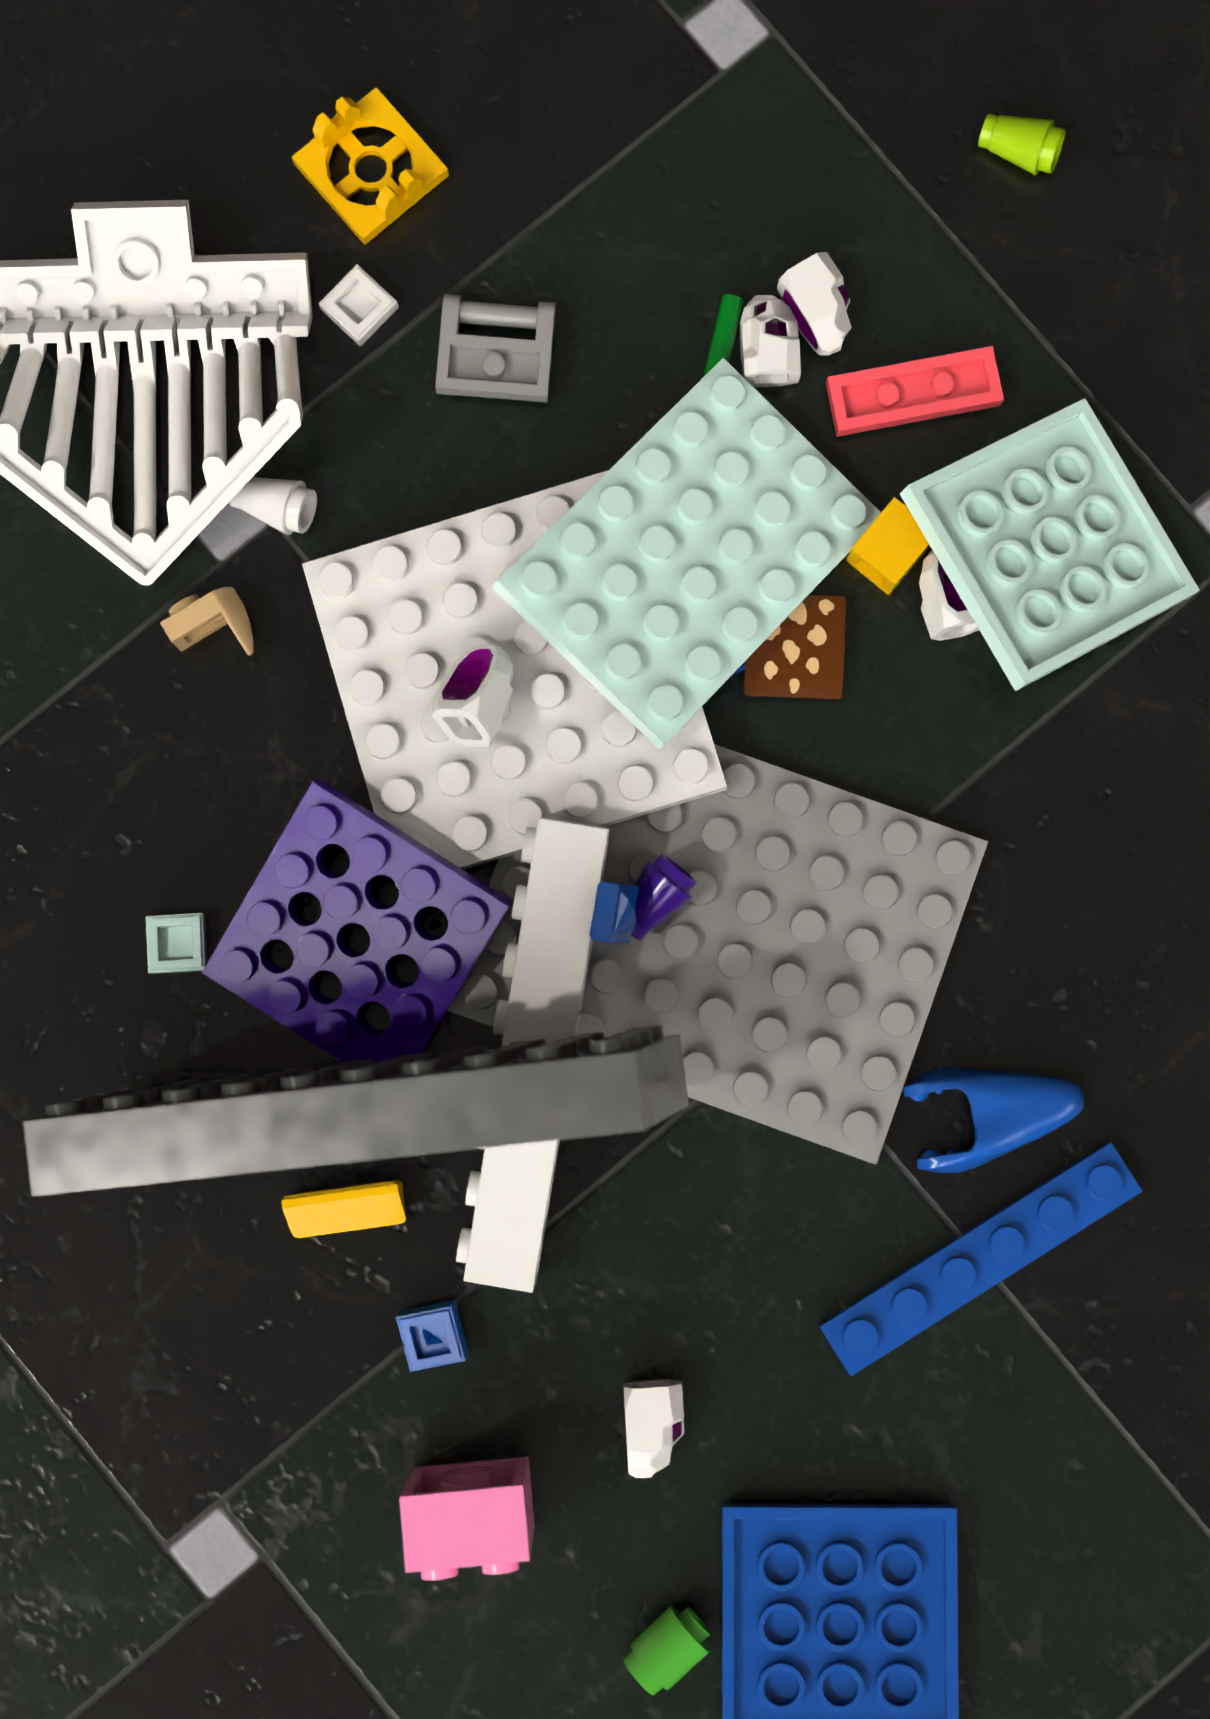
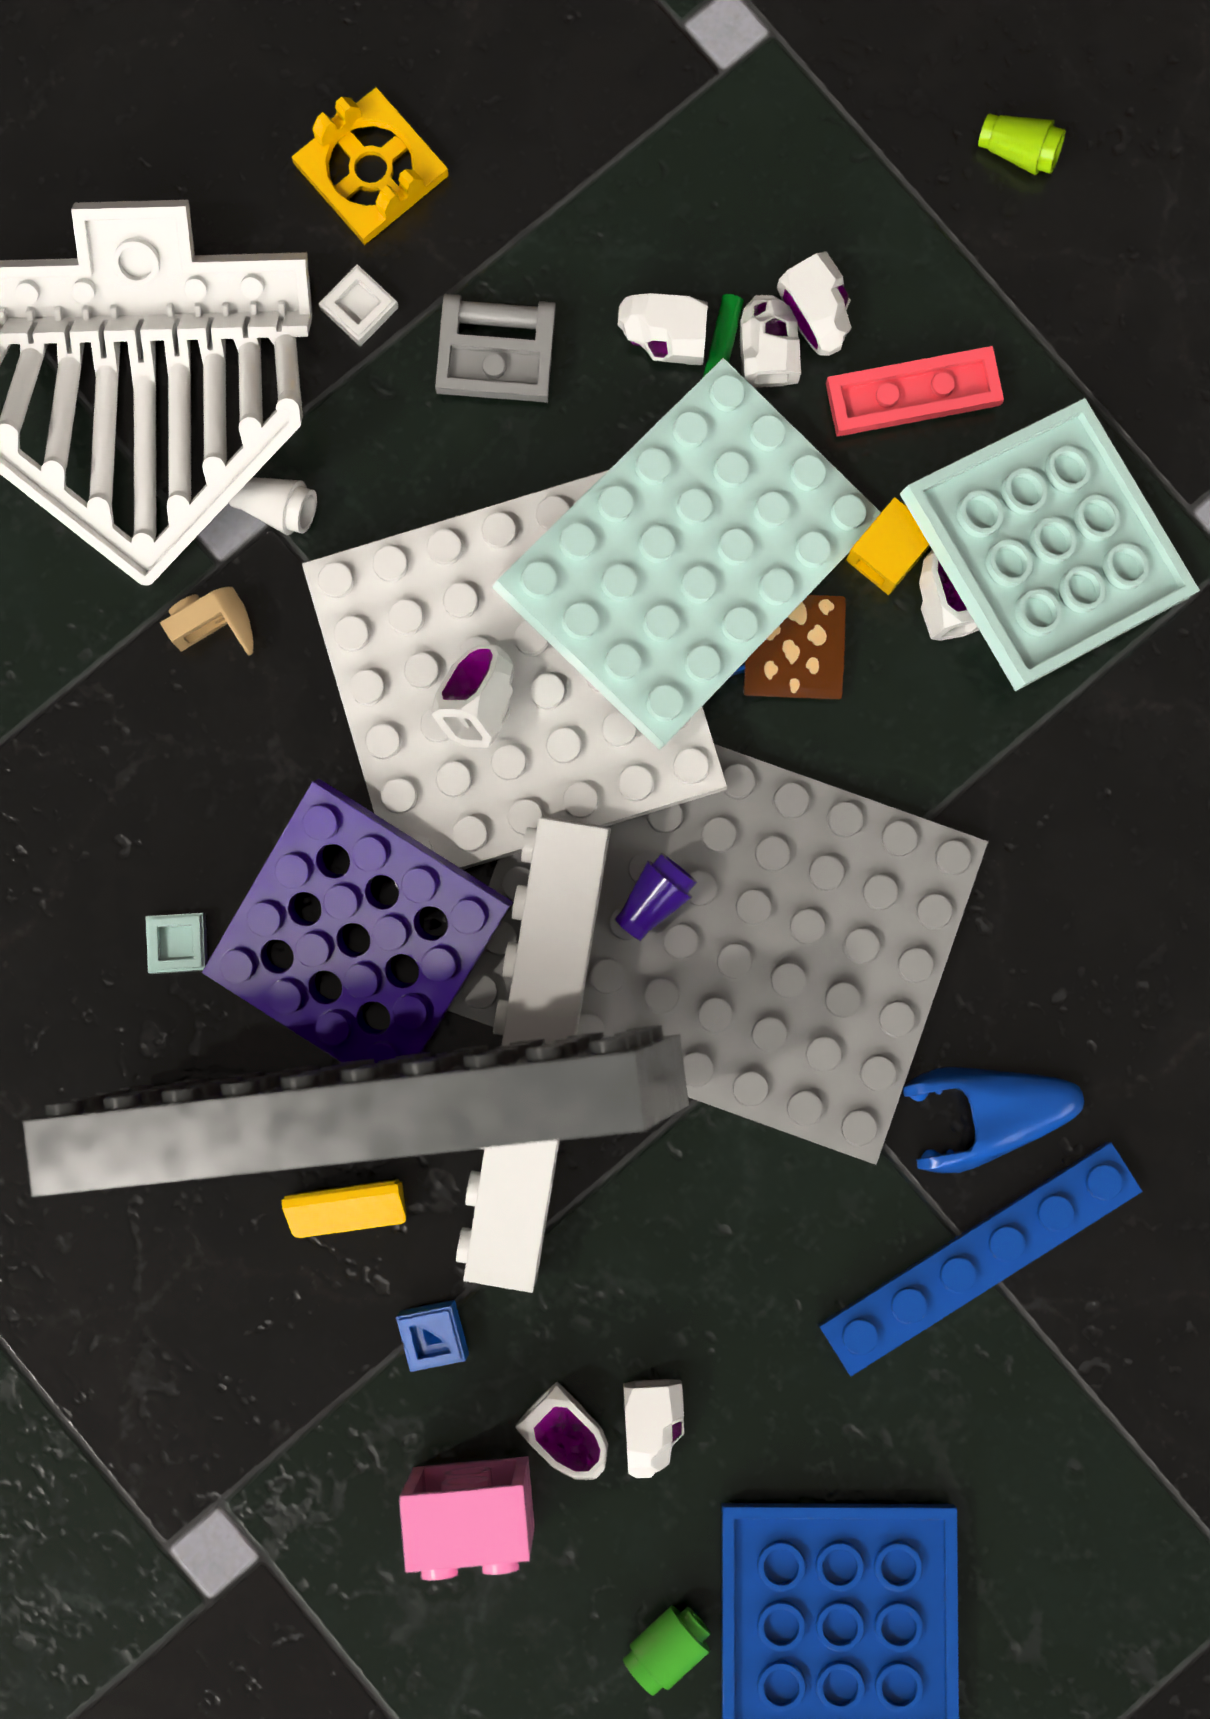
(565, 1434): none -> rock
(614, 912): blue tile -> none
(666, 326): none -> white rock

